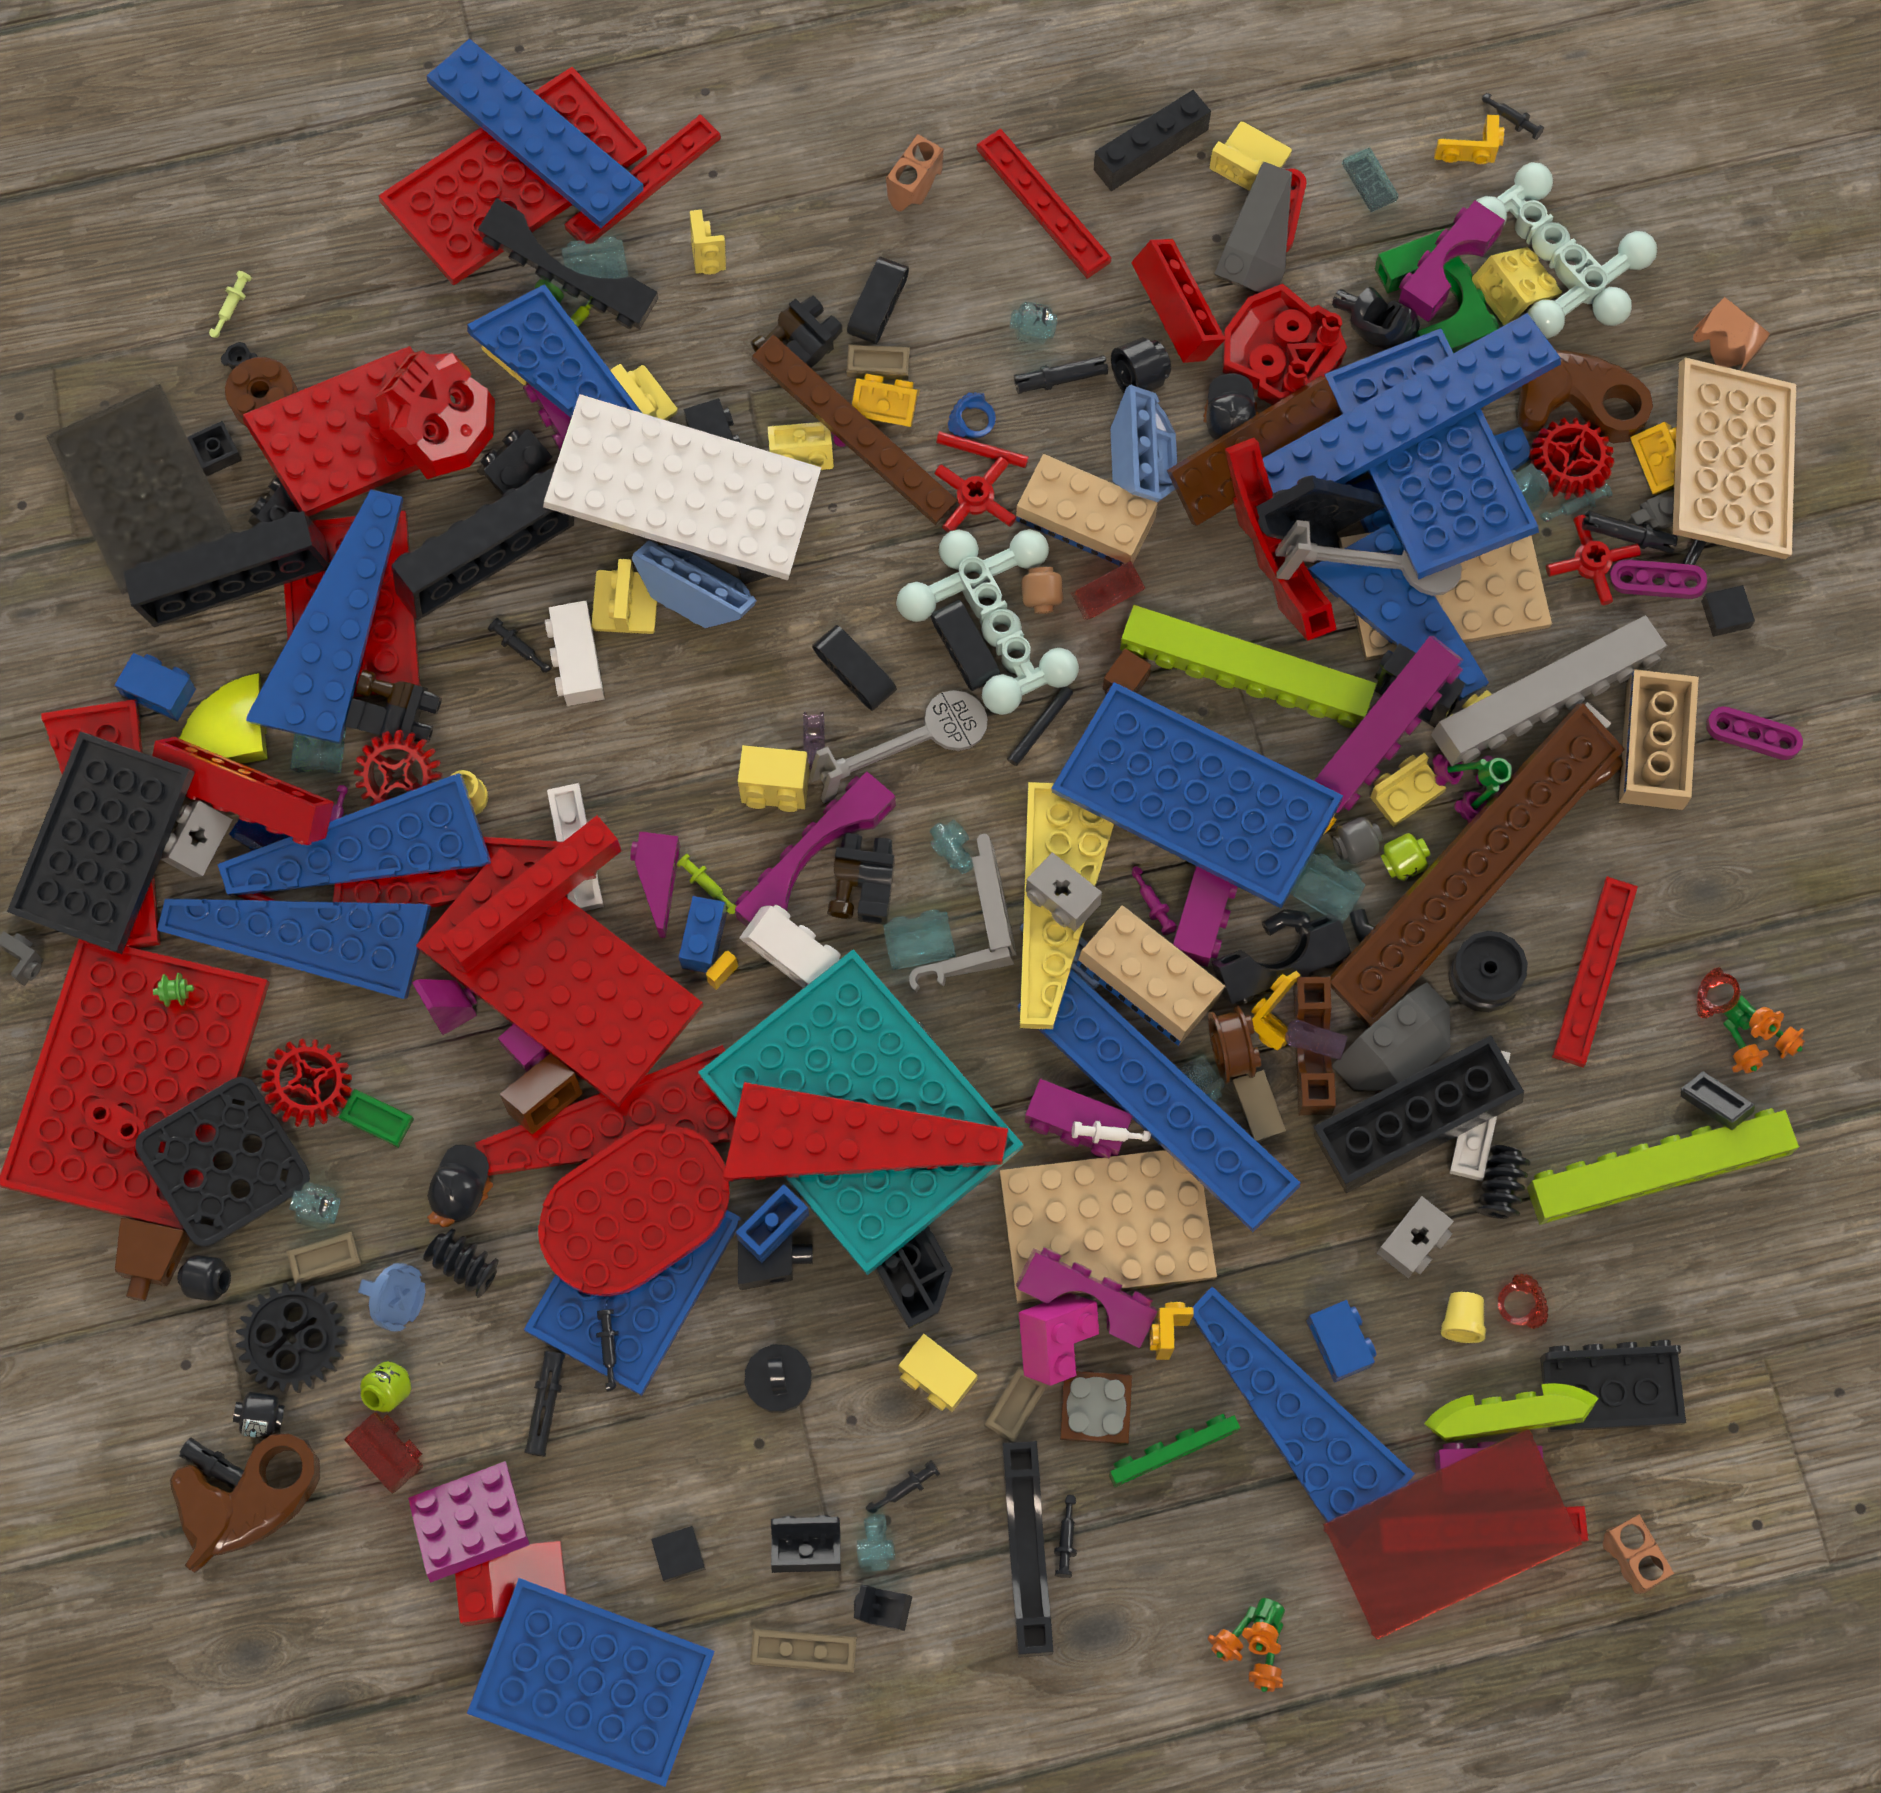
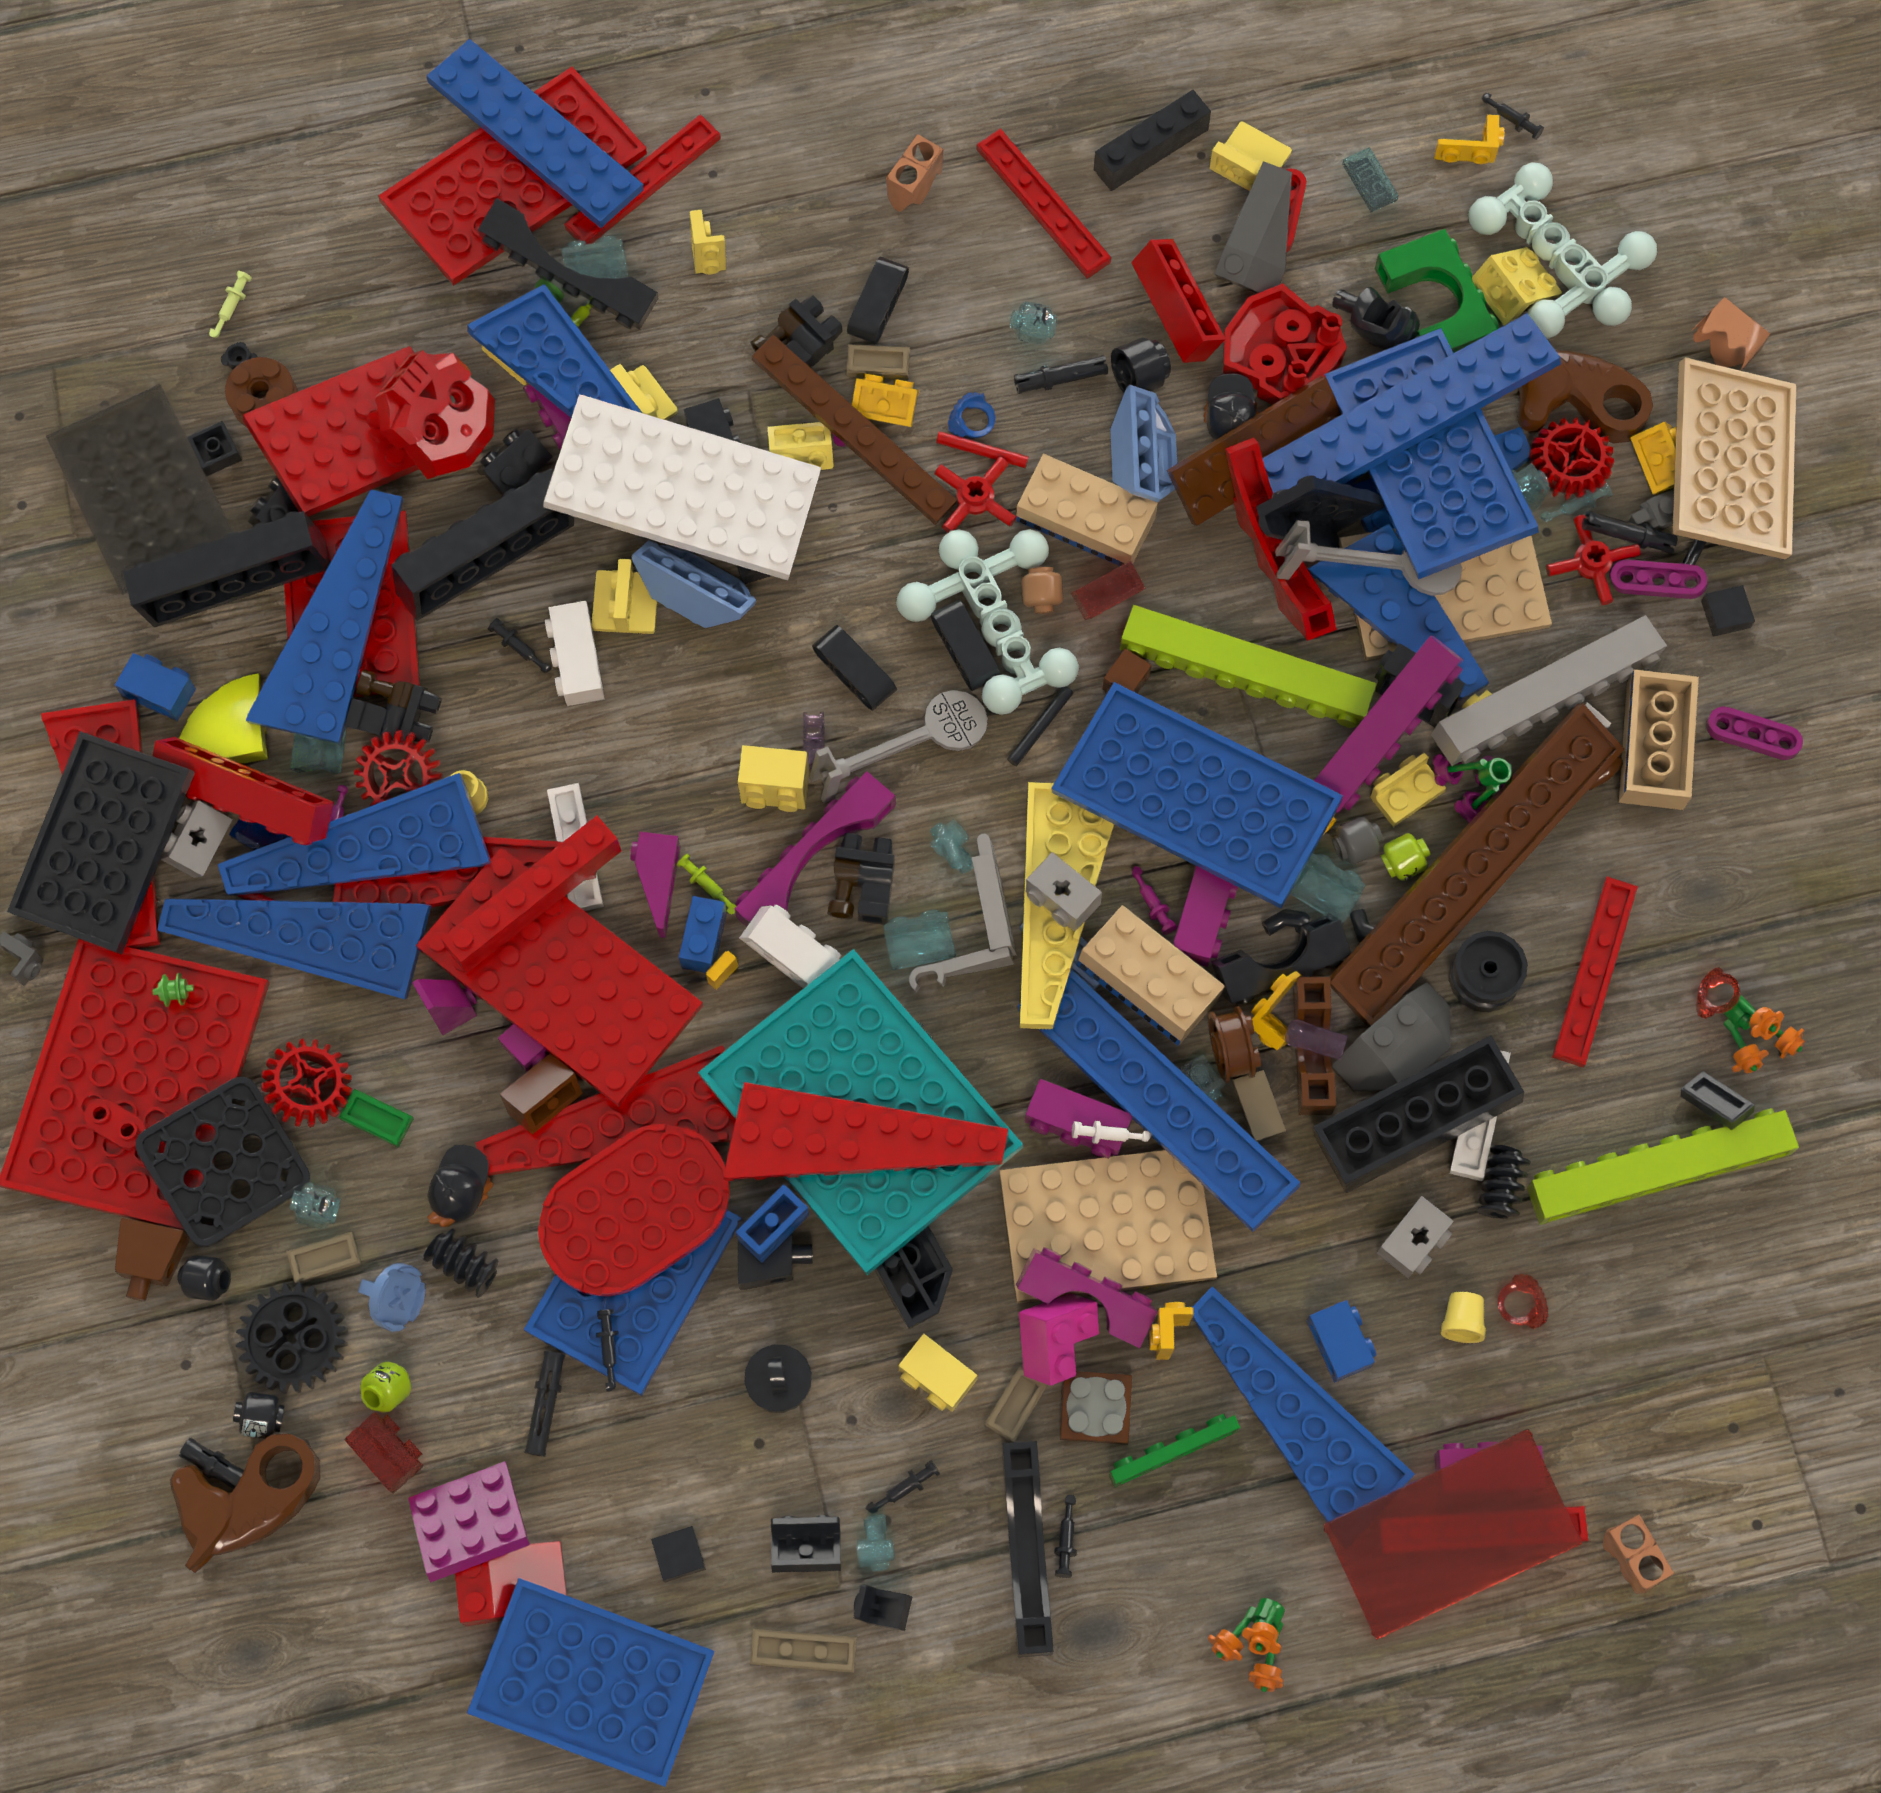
(1472, 234): magenta arch -> none
(1557, 1407): lime brick -> none
(1631, 1381): black bracket -> none

